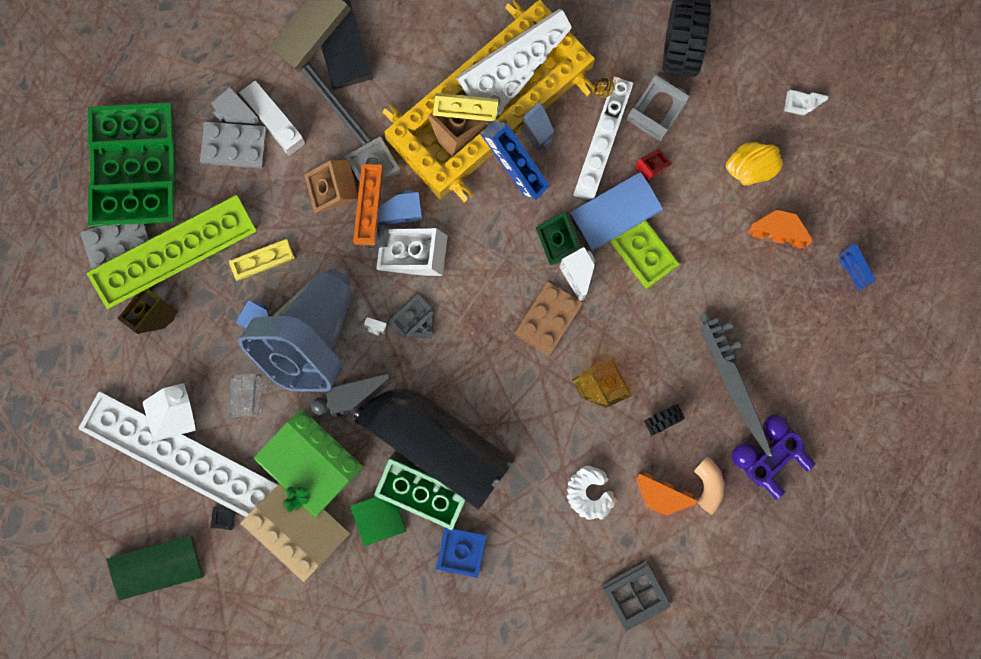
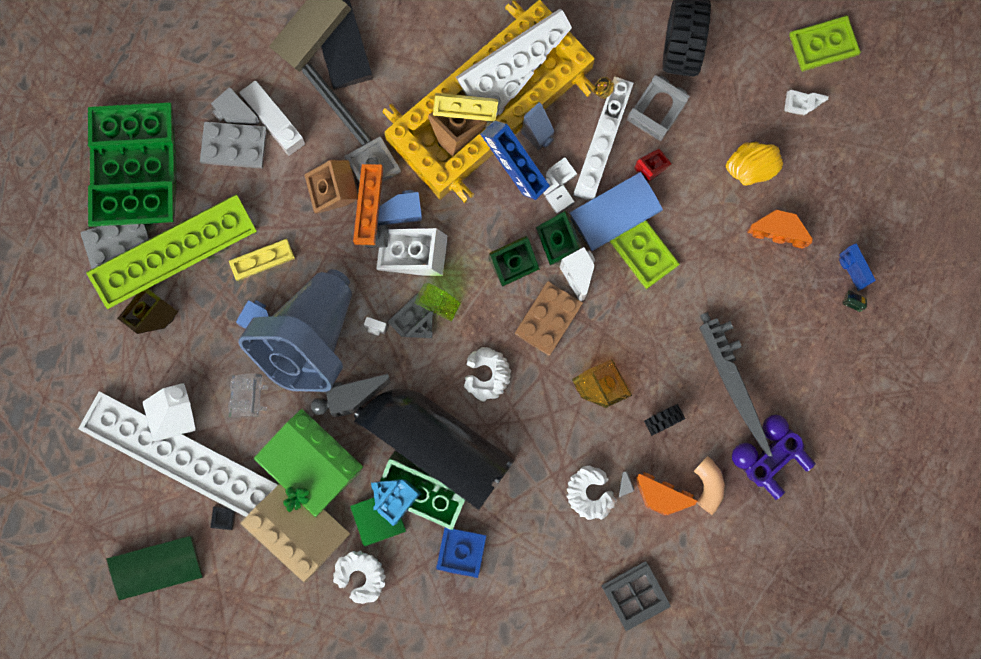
(369, 566): none -> white piece
(394, 498): none -> dark azure slope
(438, 301): none -> clear neon green slope
(500, 374): none -> white piece
(513, 261): none -> dark green slope
(559, 175): none -> white slope
(560, 199): none -> white tile
(625, 485): none -> light grey slope
(824, 43): none -> lime tile
(855, 301): none -> clear green slope

